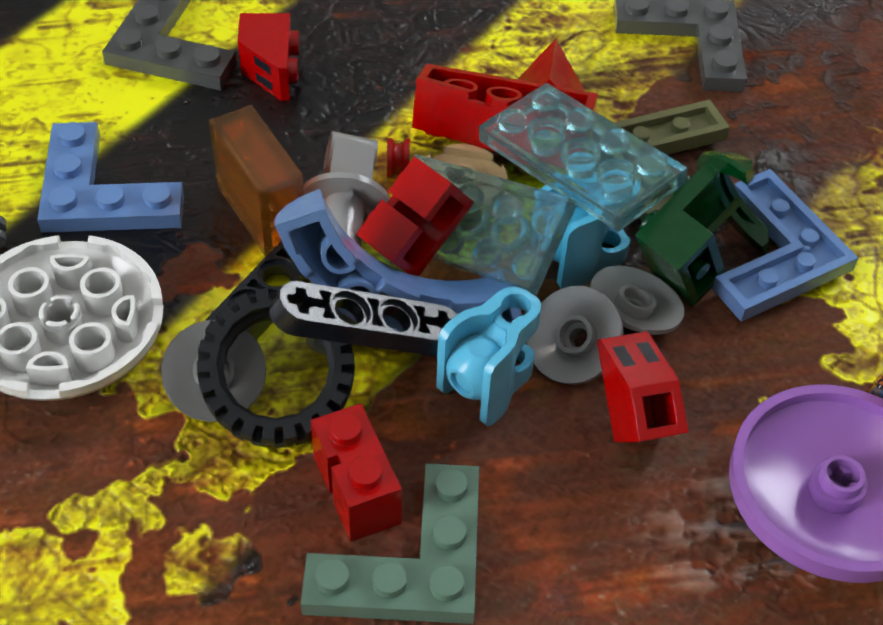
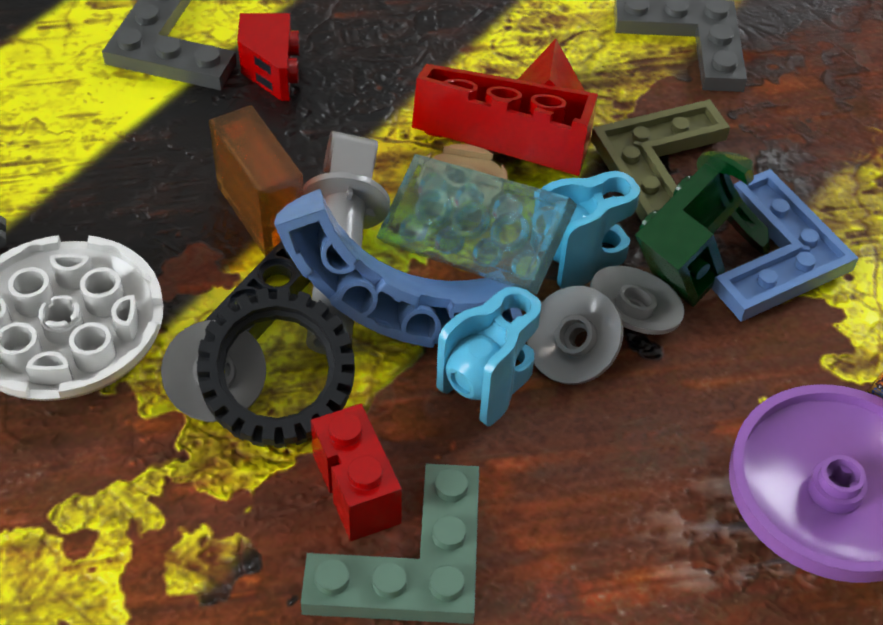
(75, 204): medium blue plate -> none
(310, 312): black beam -> none
(397, 156): red bush -> none
(415, 218): red piece -> none
(583, 156): clear light blue plate -> none
(640, 389): red slope -> none

